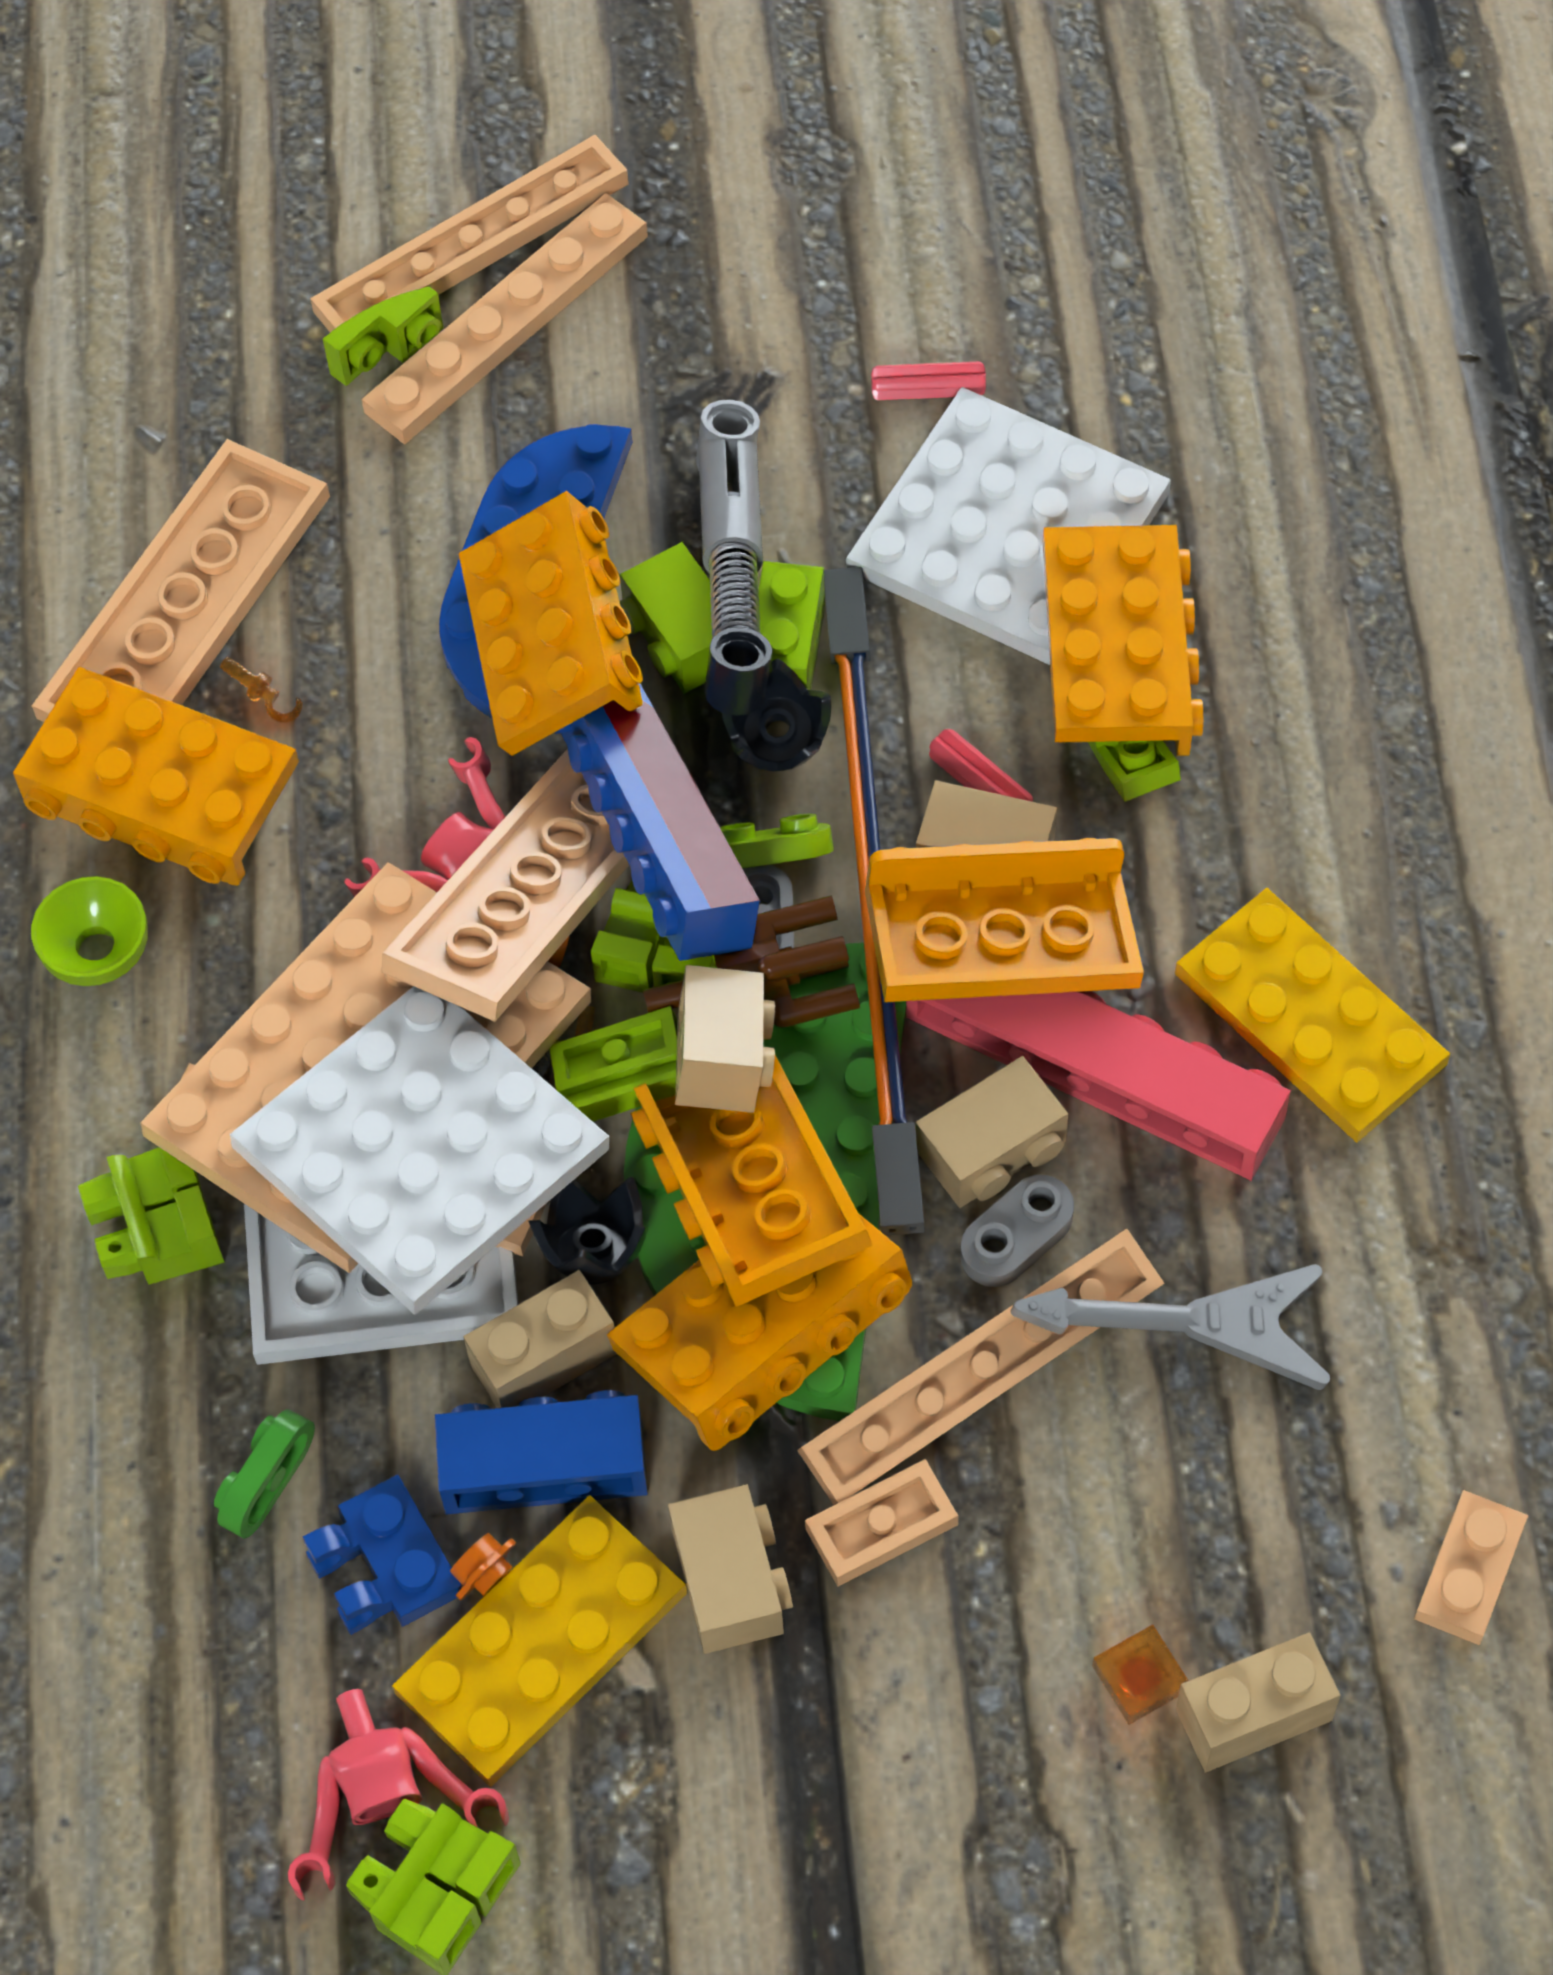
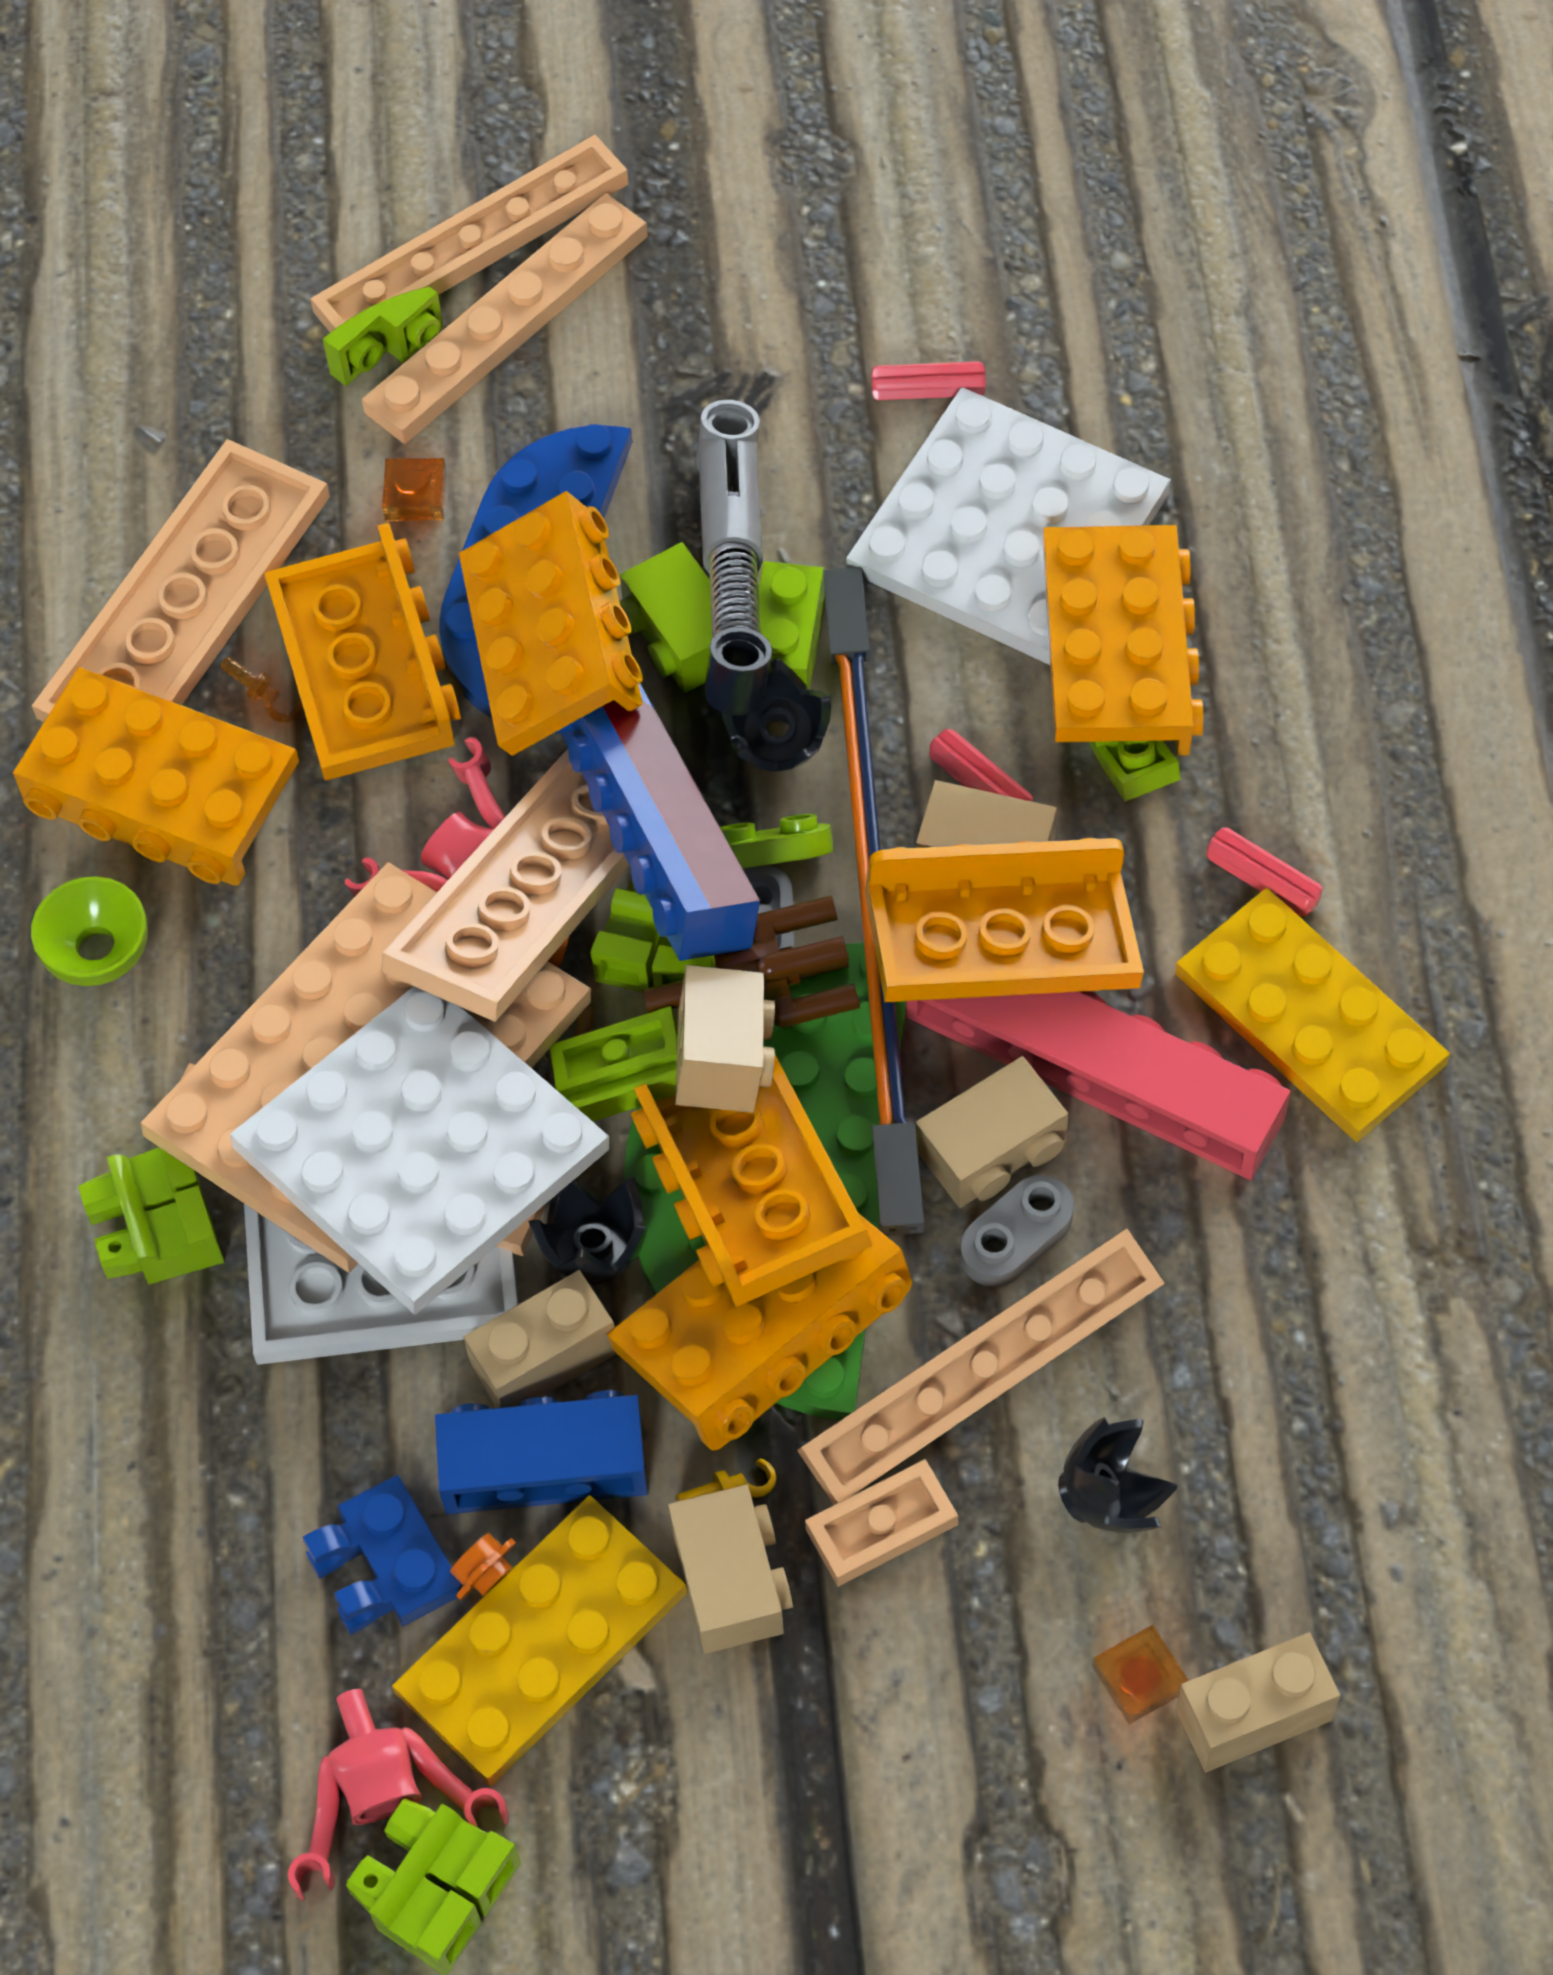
(277, 1453): bright green plate -> none
(363, 656): none -> light orange bracket
(414, 489): none -> clear orange plate
(722, 1481): none -> yellow hand
(1102, 1488): none -> black piece
(1234, 1321): light grey piece -> none
(1264, 870): none -> coral axle
(1471, 1567): light nougat plate -> none

